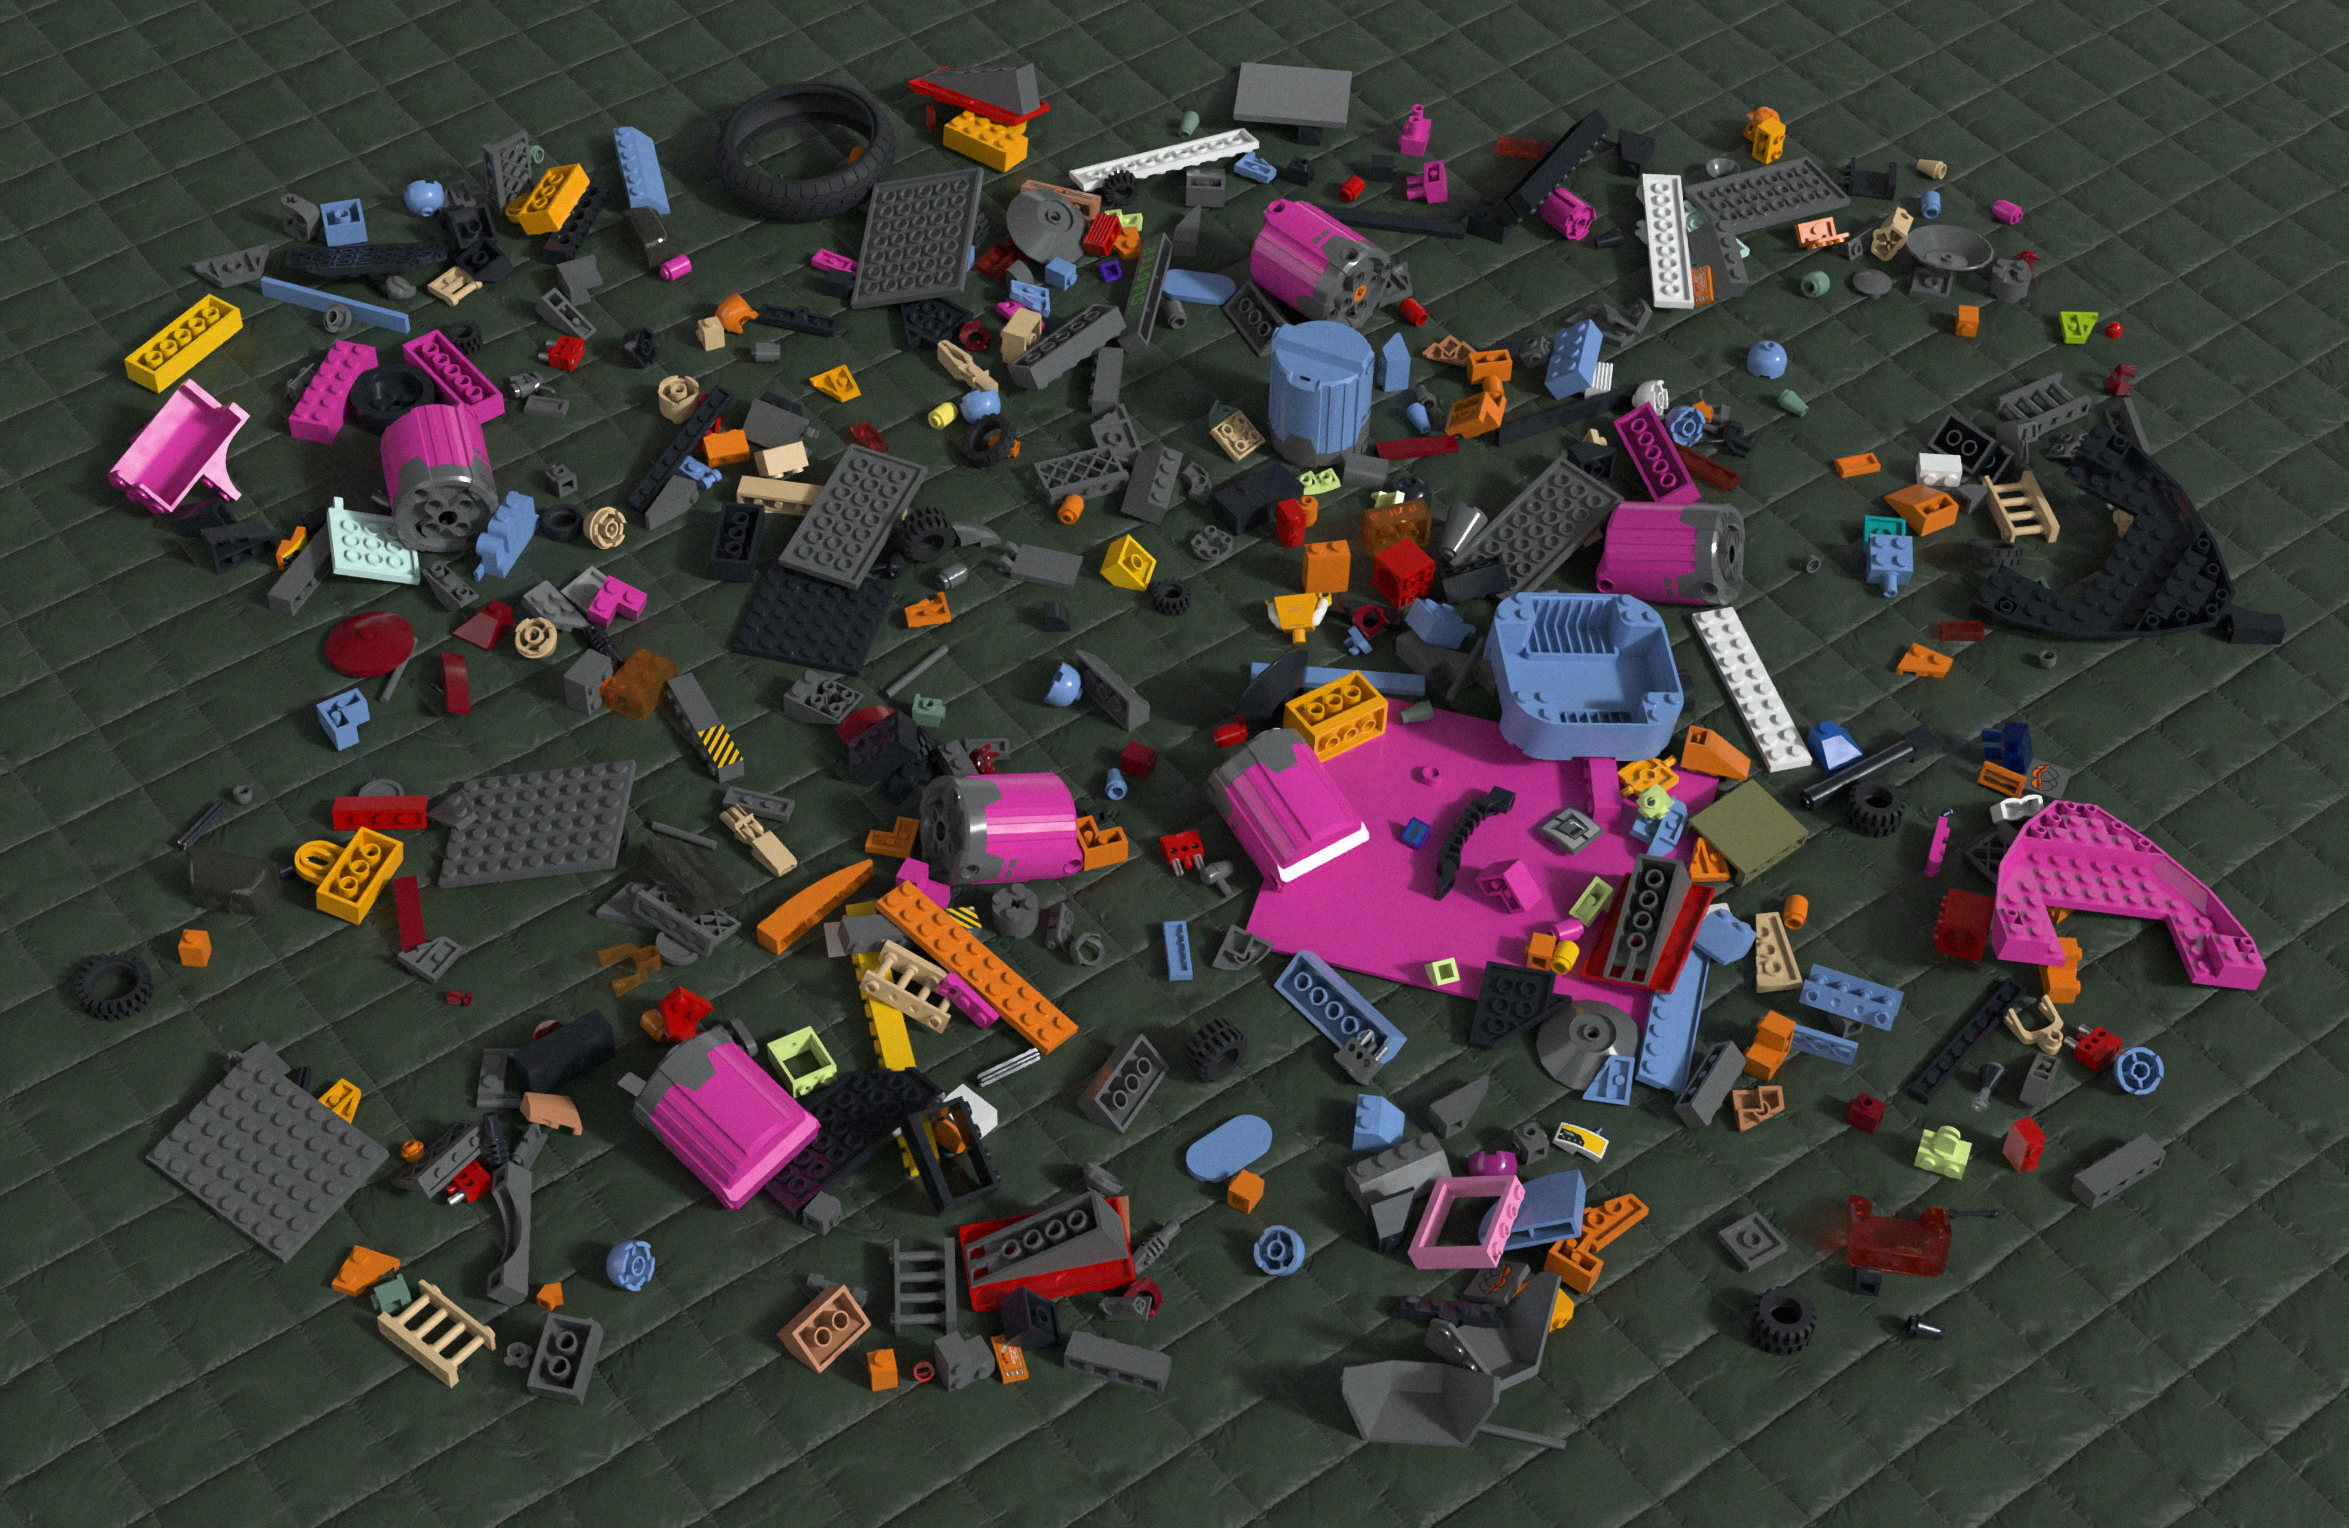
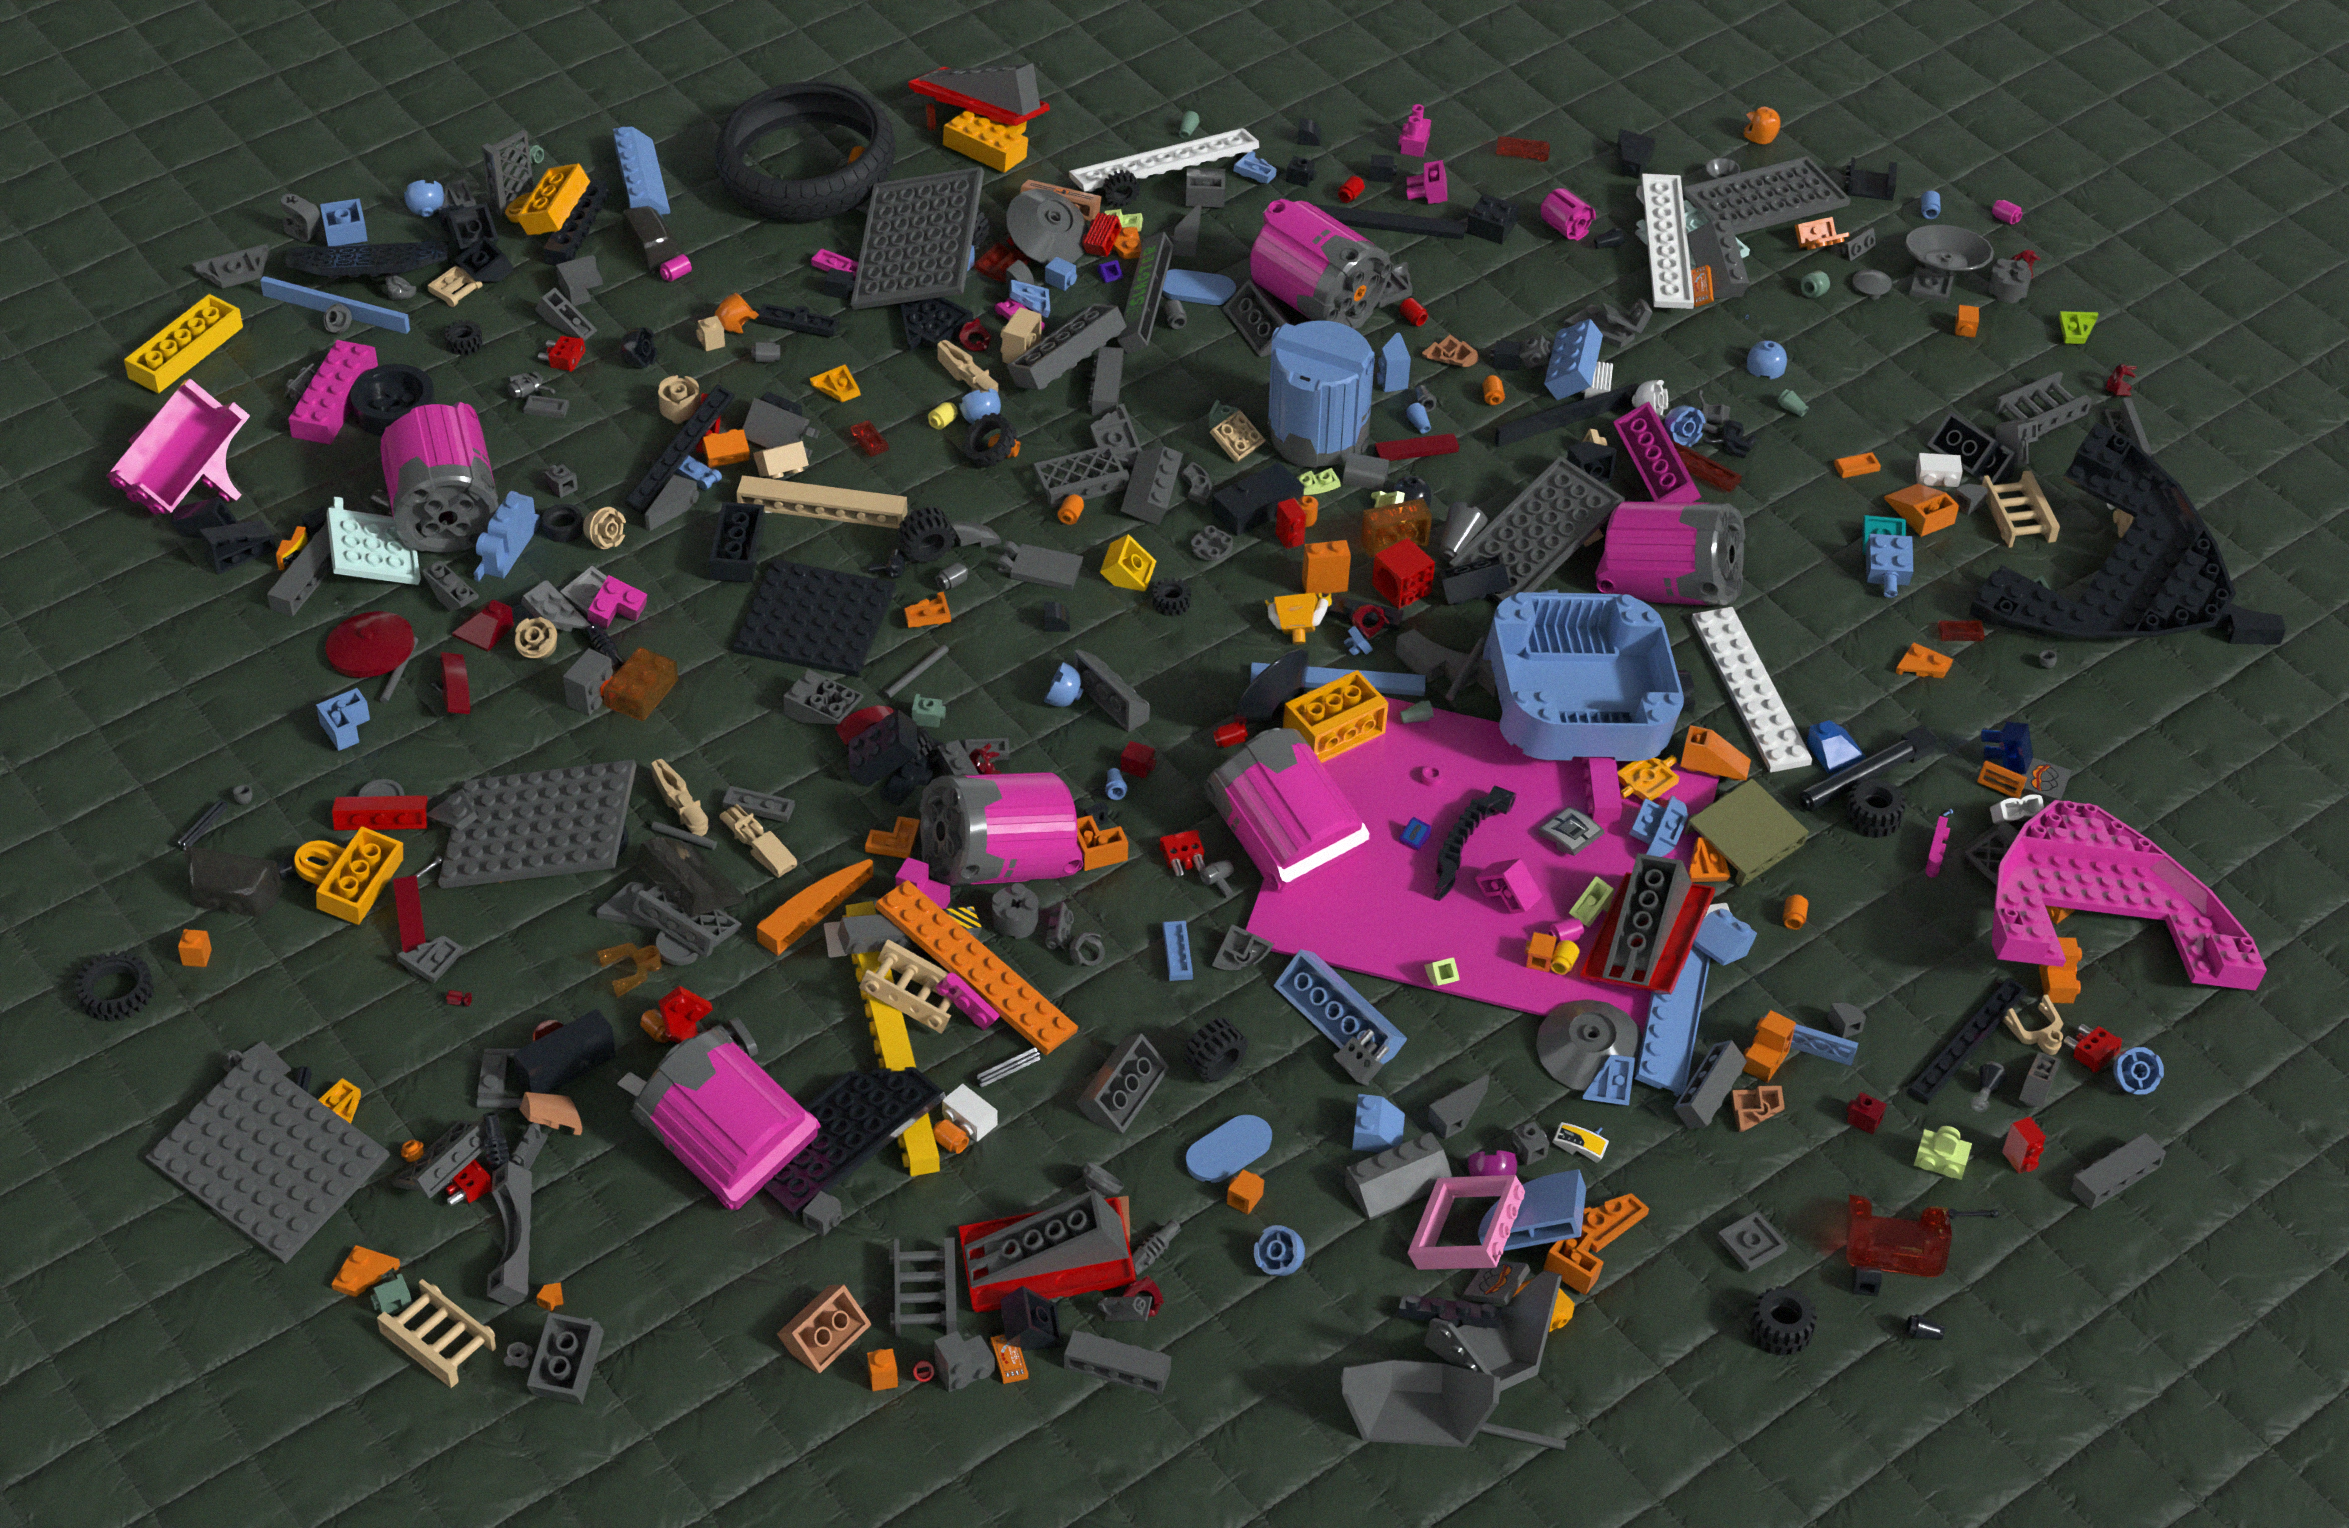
(438, 860): none -> dark grey hinge
(454, 375): dark pink brick -> none
(630, 1264): medium blue cylinder -> none
(677, 796): none -> tan arm
(705, 728): dark grey brick -> none
(802, 1041): yellowish green window -> none
(817, 1282): dark grey bar -> none
(853, 516): dark grey plate -> none
(929, 1167): black hose -> none
(1293, 95): dark grey tile -> none
(1389, 1219): black slope -> none
(1438, 624): medium blue brick -> none
(1475, 415): orange bracket -> none
(1489, 363): orange brick -> none
(1513, 1002): black wing -> none
(1552, 169): black piece -> none
(1661, 799): yellowish green brick -> none
(1707, 411): orange piece -> none
(1768, 141): light orange brick -> none
(1774, 958): tan wing -> none
(1811, 563): dark grey hinge -> none
(1851, 997): medium blue fence -> none
(1891, 234): tan piece -> none
(1932, 168): tan cone -> none
(1963, 924): red brick -> none
(1994, 552): black tyre -> none
(2066, 446): dark grey hinge -> none
(2114, 330): red hinge -> none

